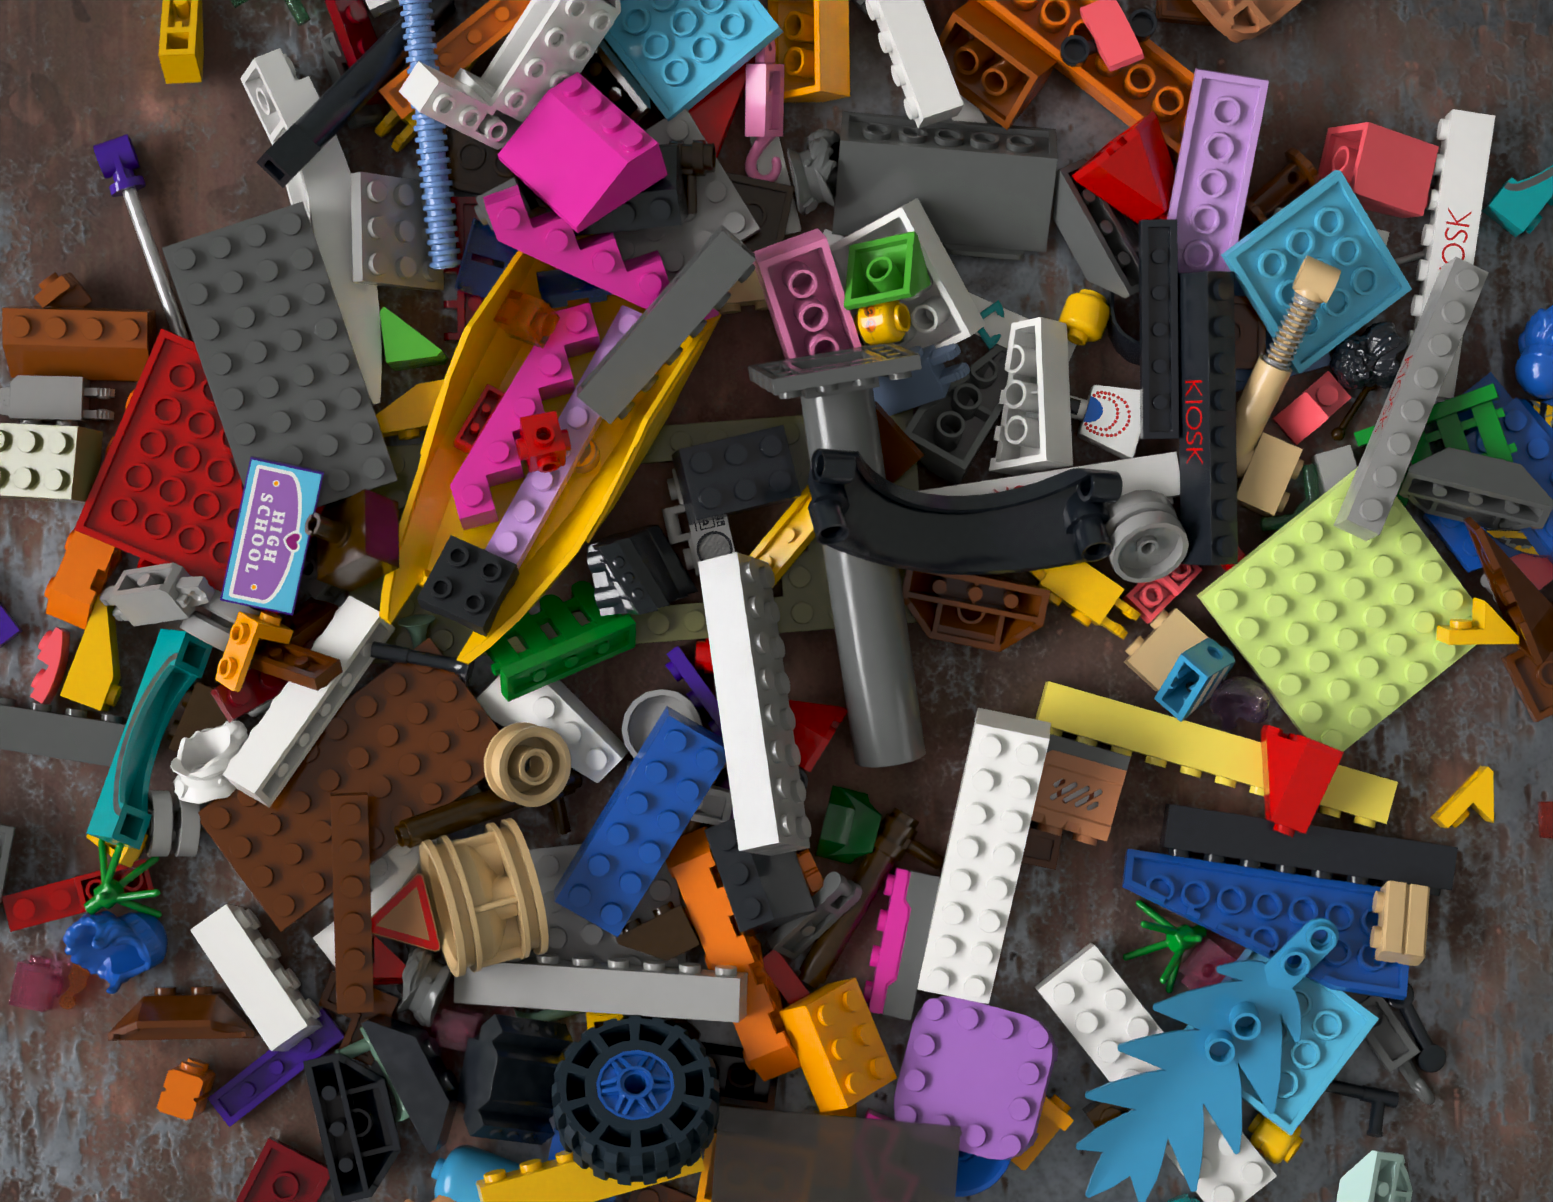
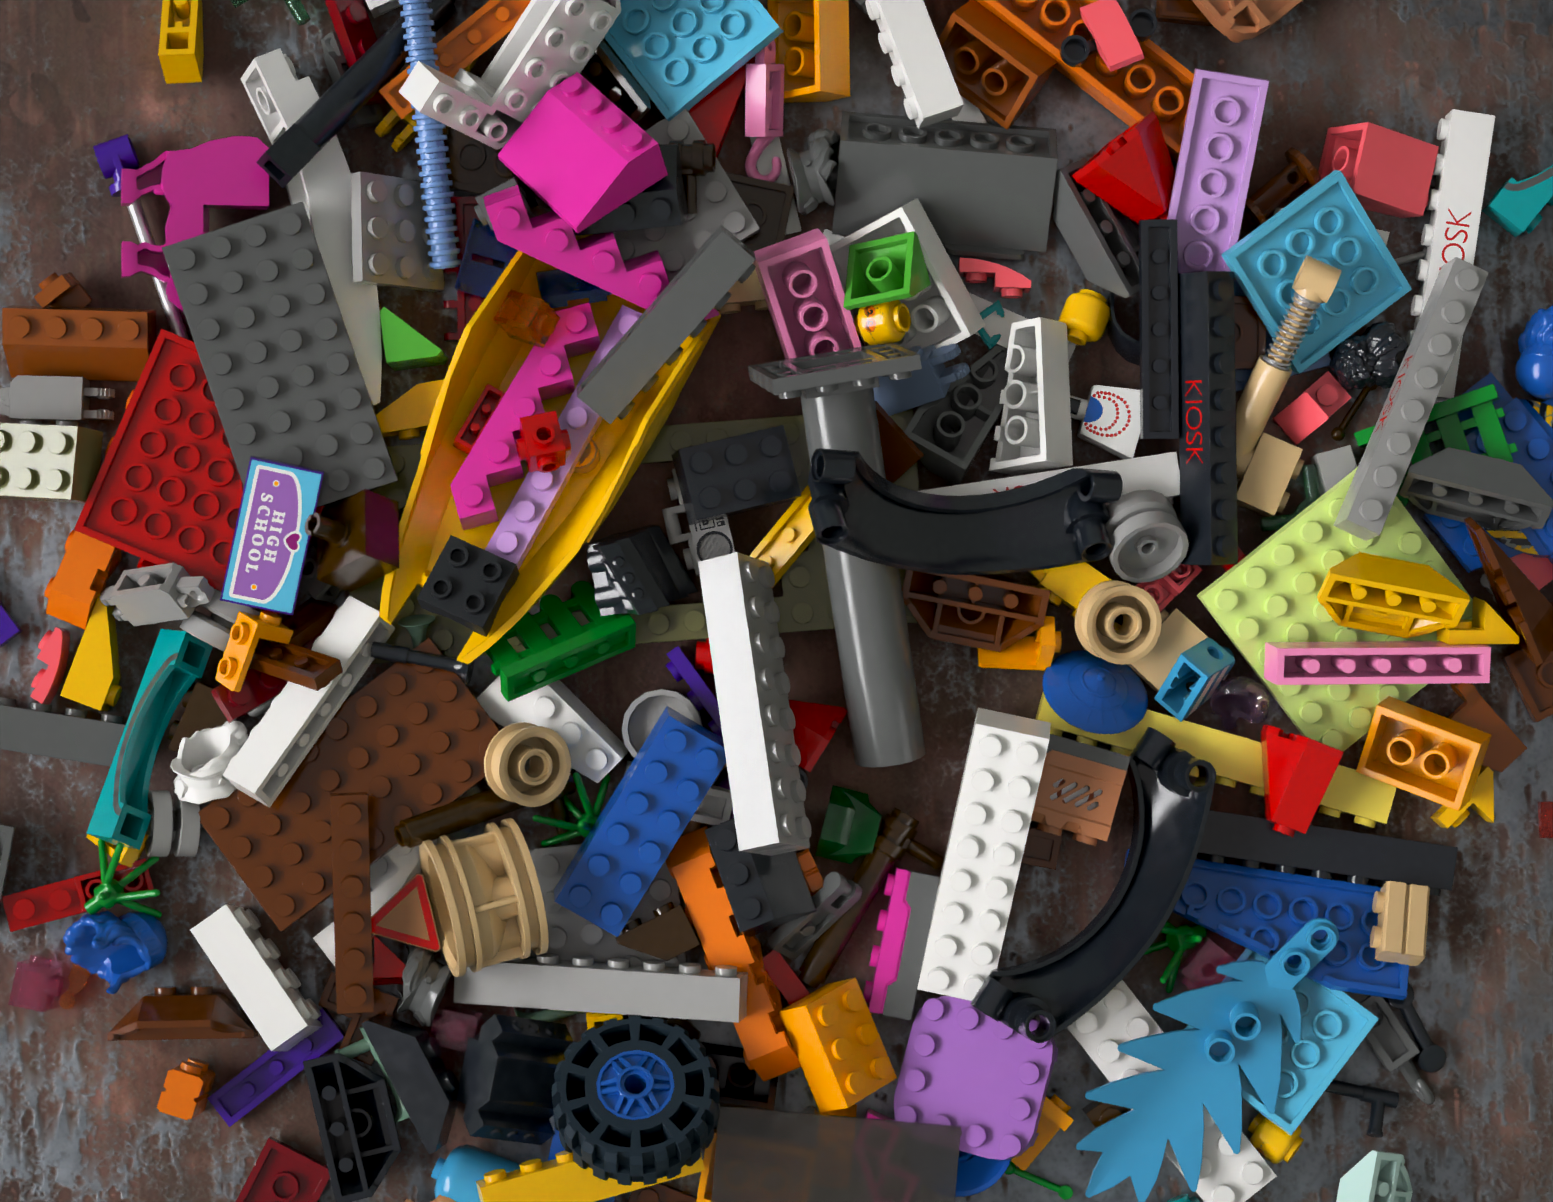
(193, 181): none -> dark pink animal
(584, 822): none -> green plant
(1005, 280): none -> coral slope
(1028, 653): none -> light orange bracket
(1064, 1191): none -> green hinge
(1094, 693): none -> blue hat
(1096, 618): none -> tan wheel
(1163, 849): none -> black panel
(1375, 663): none -> bright pink brick
(1391, 596): none -> yellow wedge
(1423, 753): none -> light orange brick
(1476, 713): none -> dark orange flag

